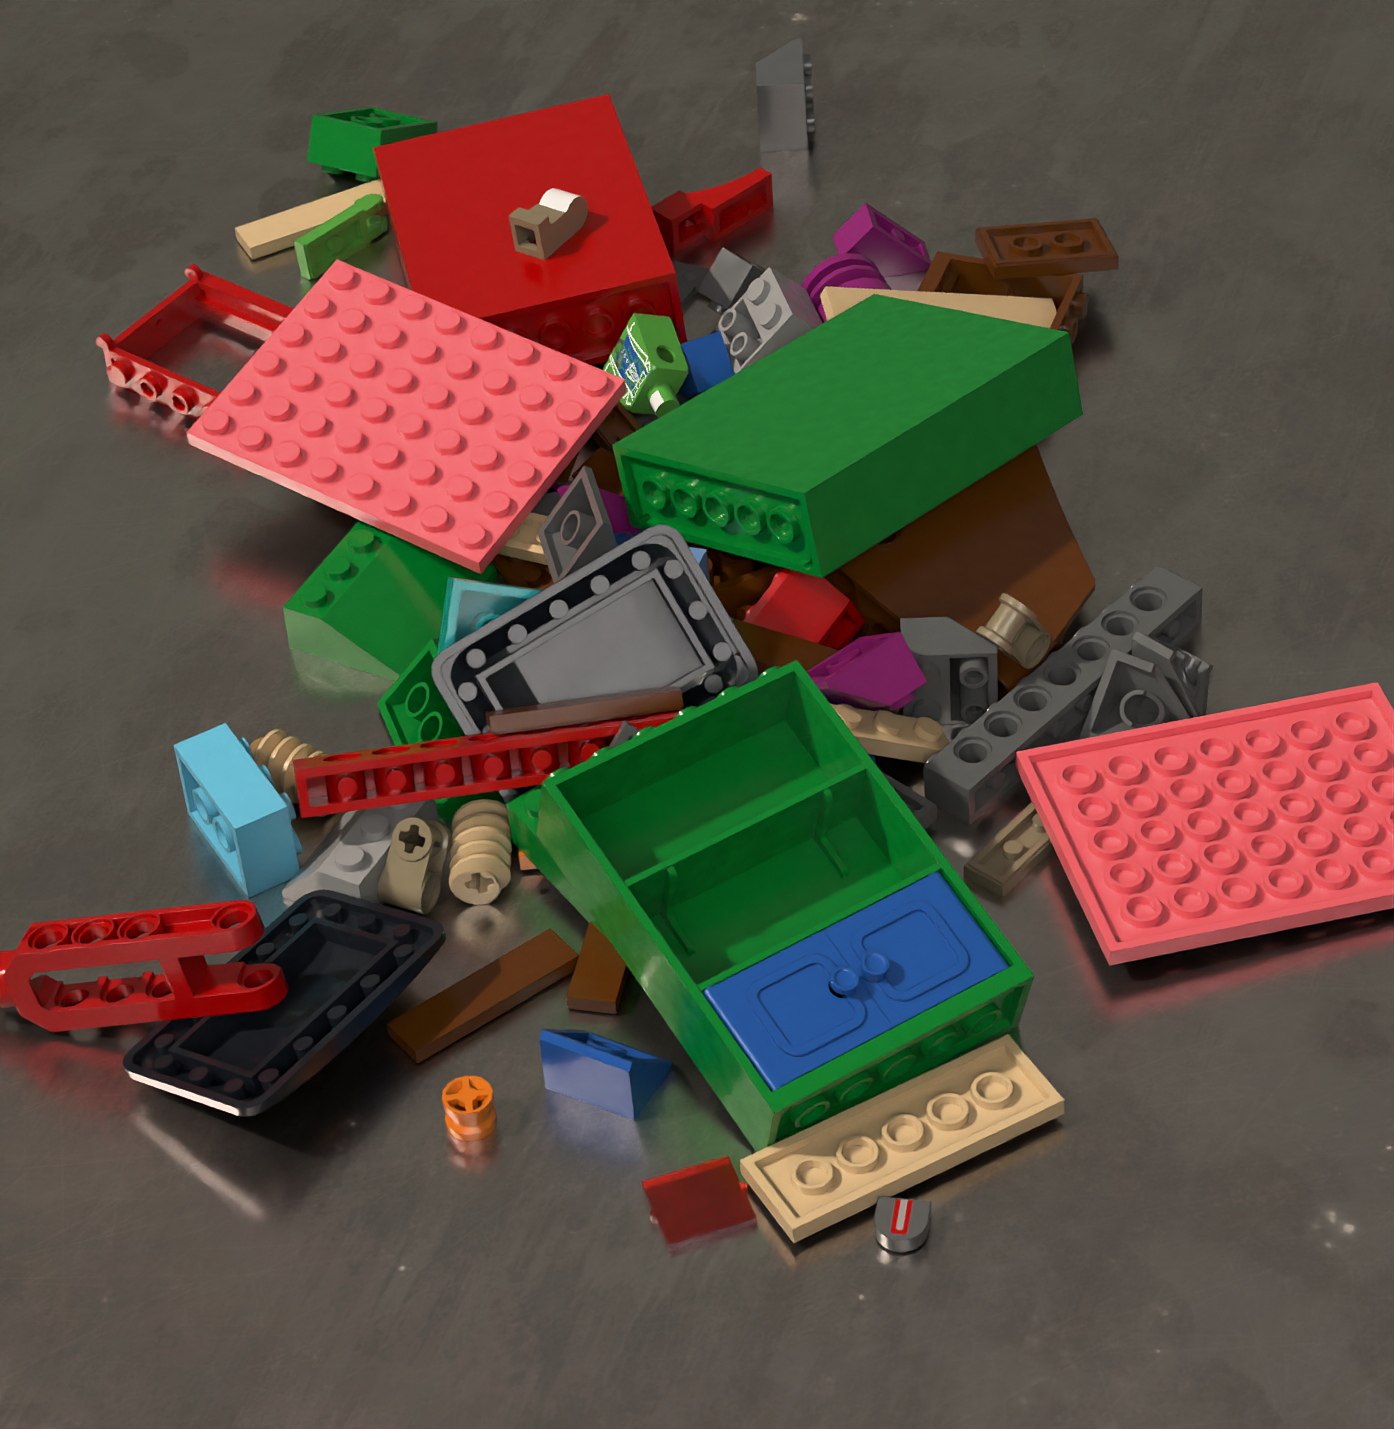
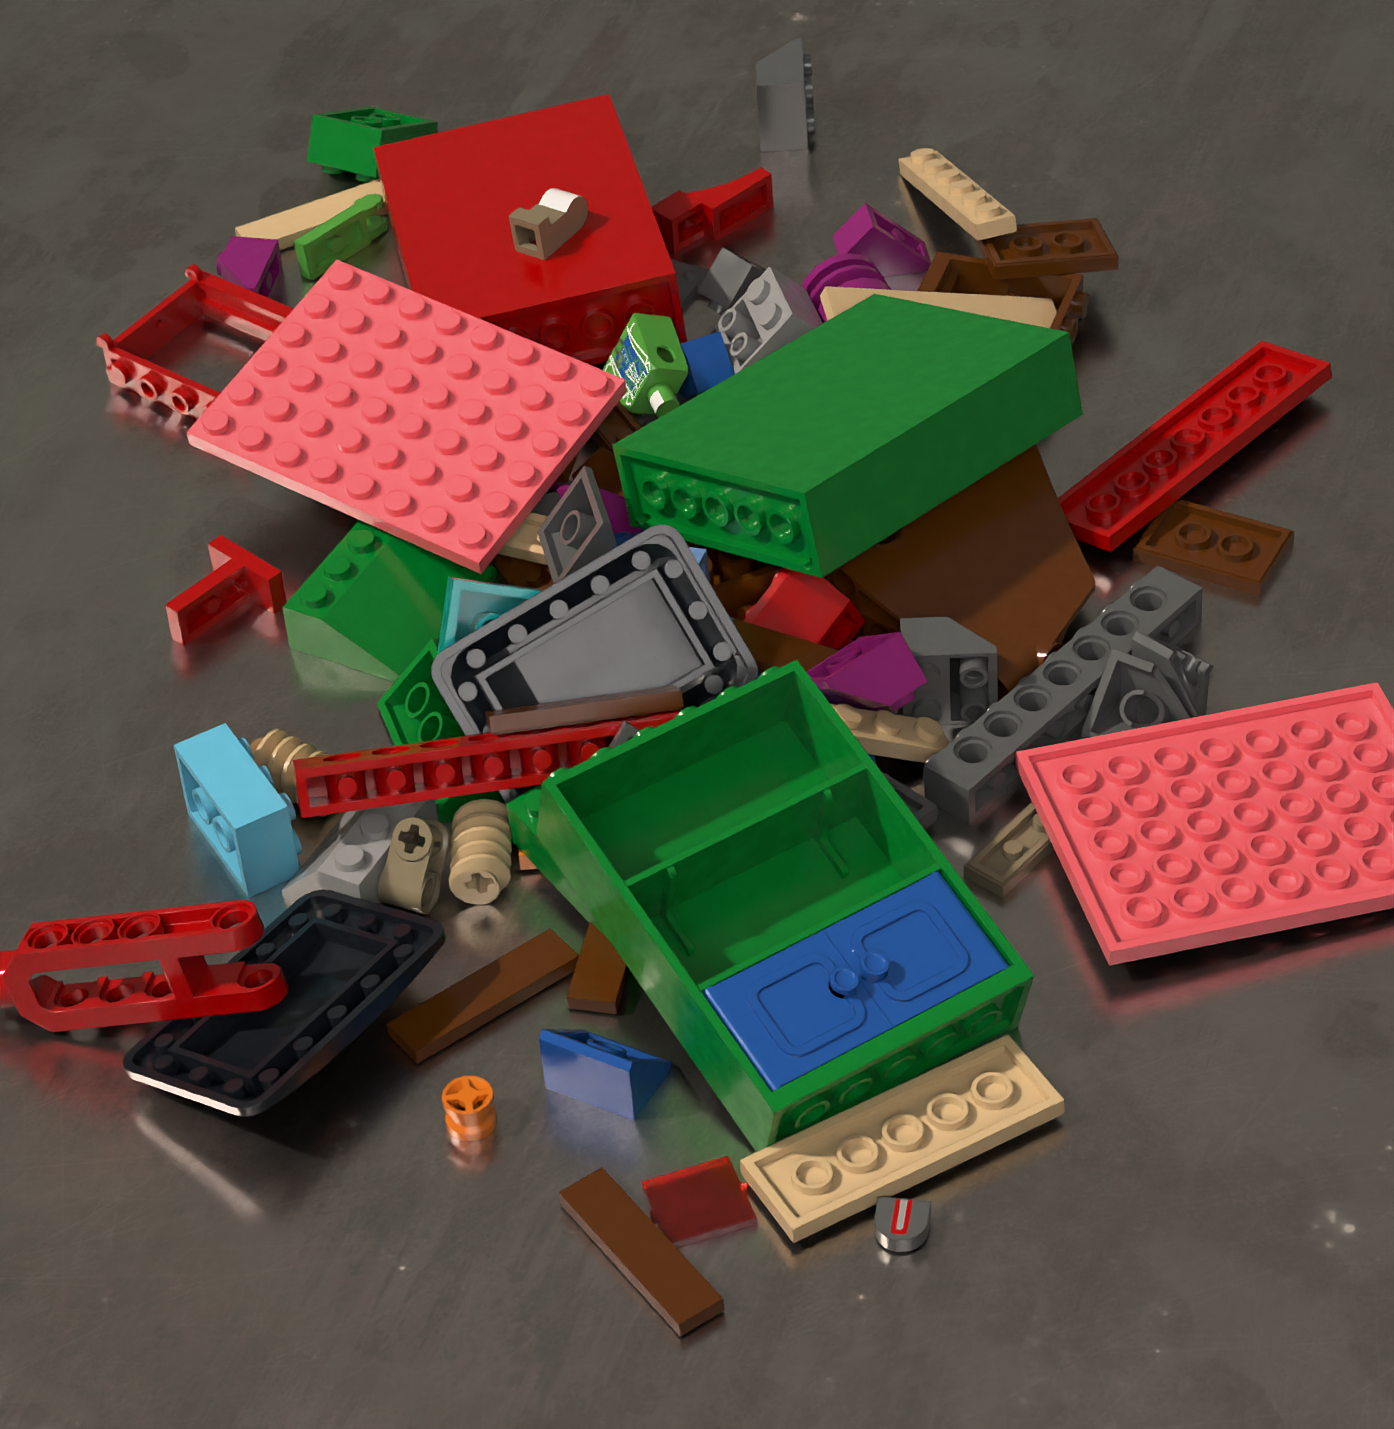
(234, 581): none -> red bracket
(251, 264): none -> magenta slope
(641, 1251): none -> reddish brown tile
(957, 194): none -> tan plate
(1016, 632): dark tan piece -> none
(1189, 443): none -> red plate
(1214, 546): none -> reddish brown tile

